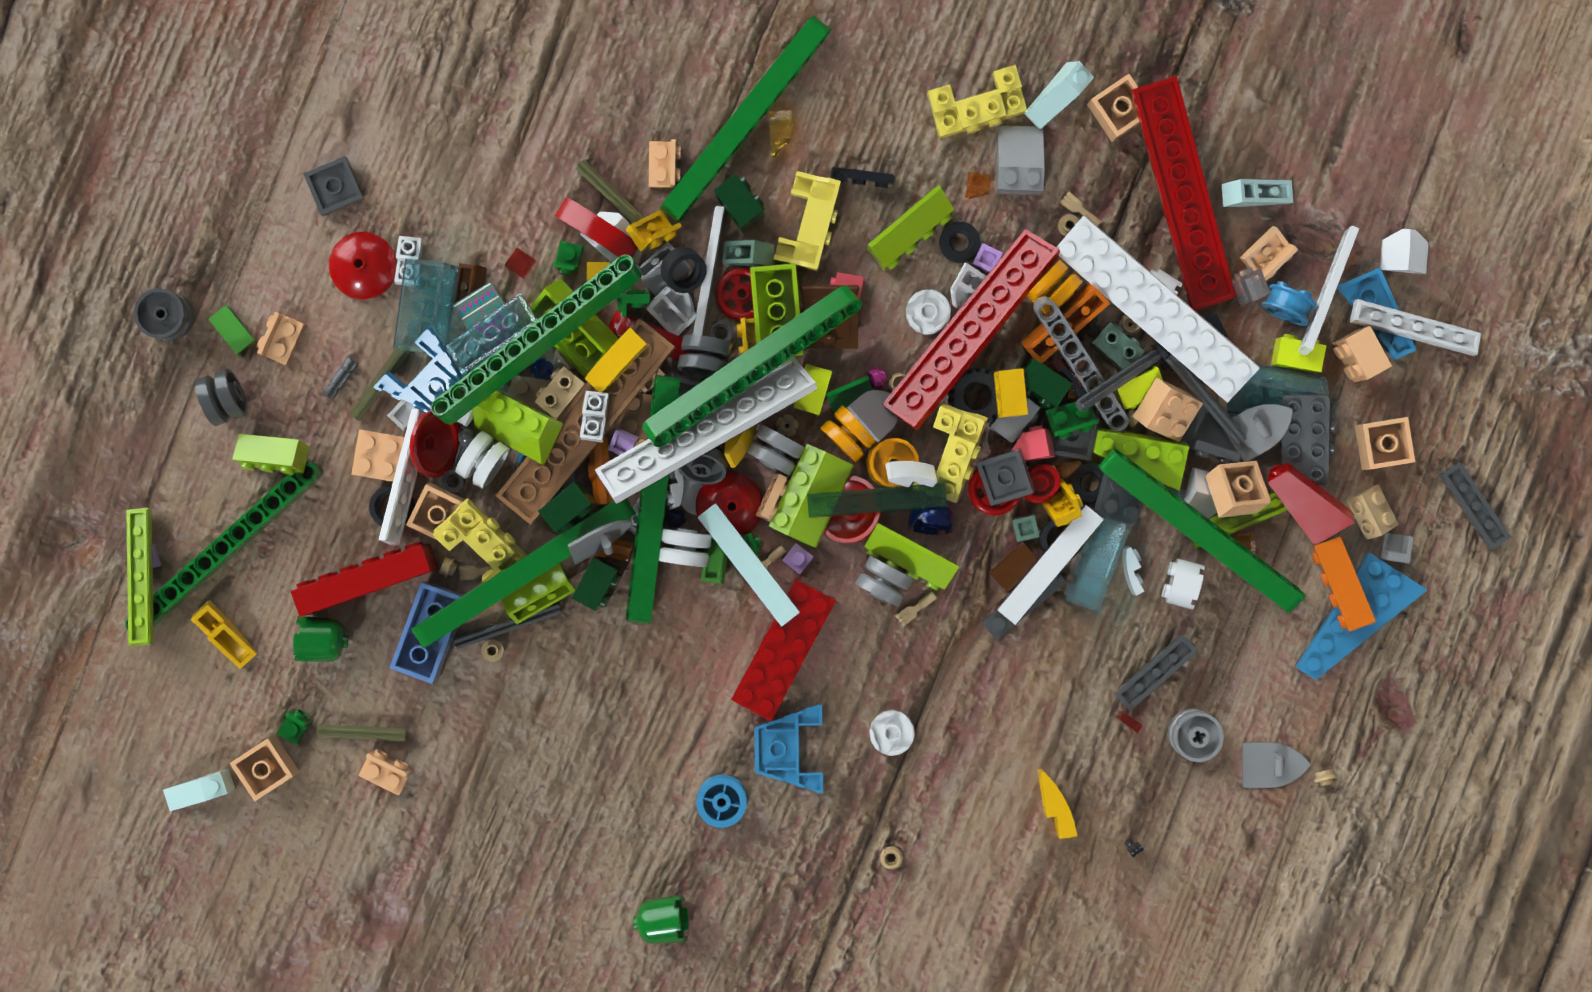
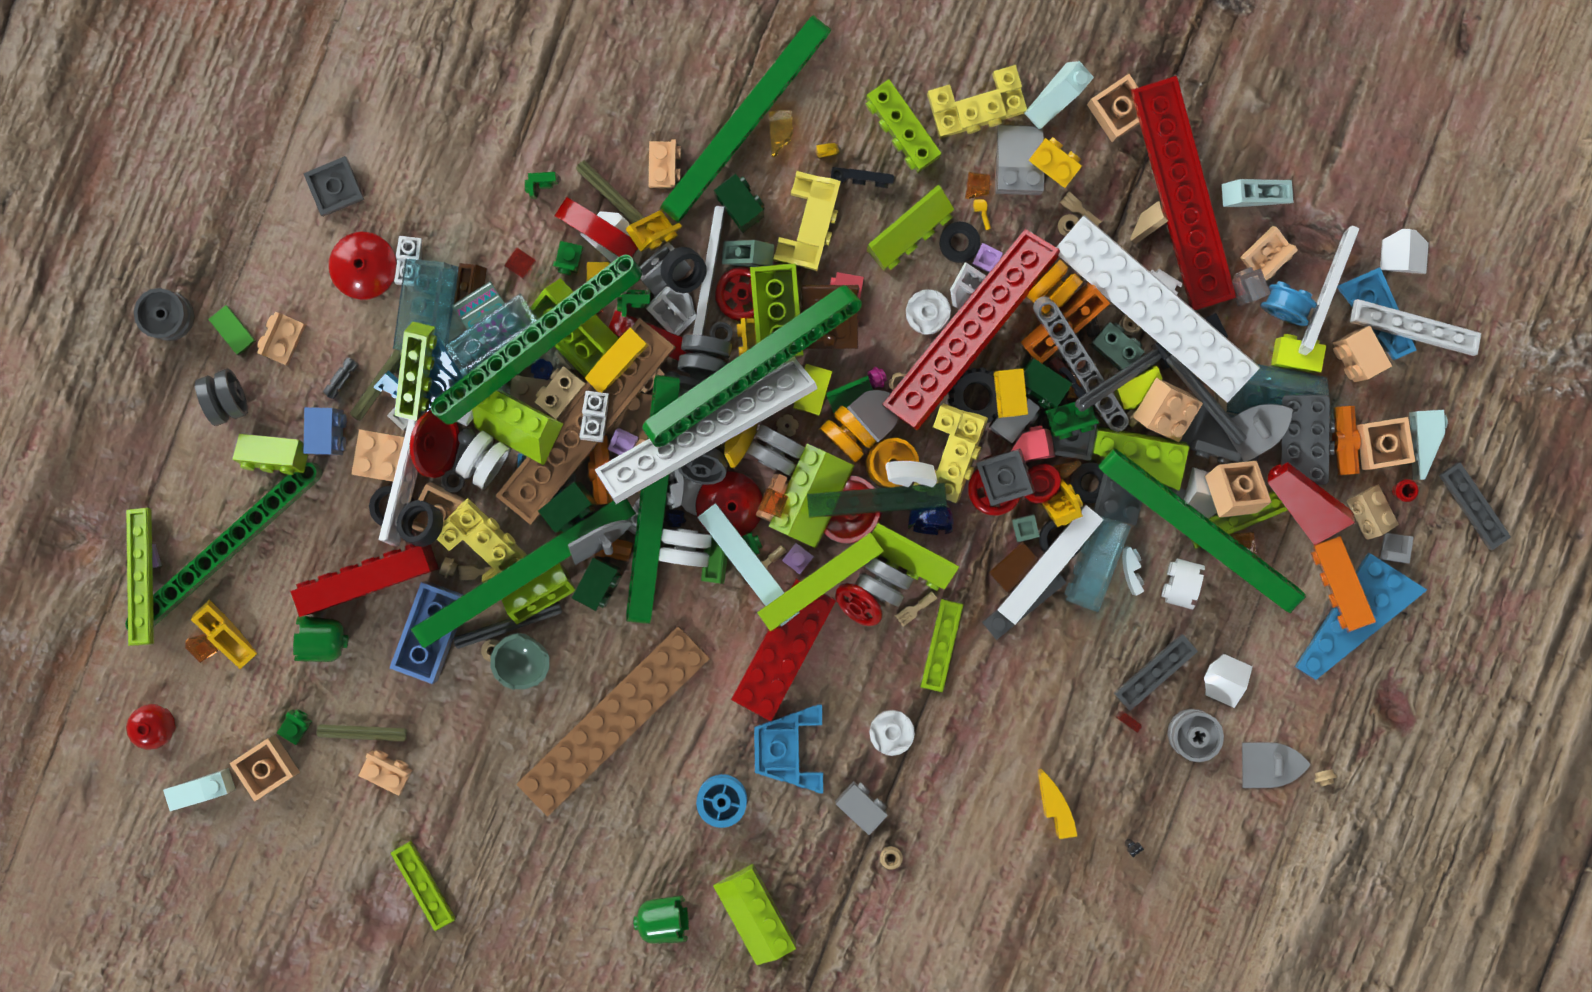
(150, 727): none -> red cylinder
(200, 647): none -> clear orange slope
(324, 431): none -> medium blue brick
(406, 519): none -> black tyre
(415, 371): none -> lime brick
(423, 885): none -> lime tile
(519, 662): none -> sand green cylinder
(544, 180): none -> green bracket
(613, 721): none -> medium nougat plate
(755, 915): none -> lime slope
(773, 502): none -> clear orange slope
(820, 581): none -> lime tile
(827, 149): none -> yellow tile
(858, 604): none -> red plate
(861, 807): none -> light grey brick
(903, 126): none -> lime brick
(941, 645): none -> lime tile
(980, 205): none -> yellow hand
(1055, 162): none -> yellow bracket
(1148, 222): none -> tan tile
(1227, 680): none -> white slope
(1346, 440): none -> orange piece
(1410, 490): none -> red cone
(1427, 434): none -> light aqua slope

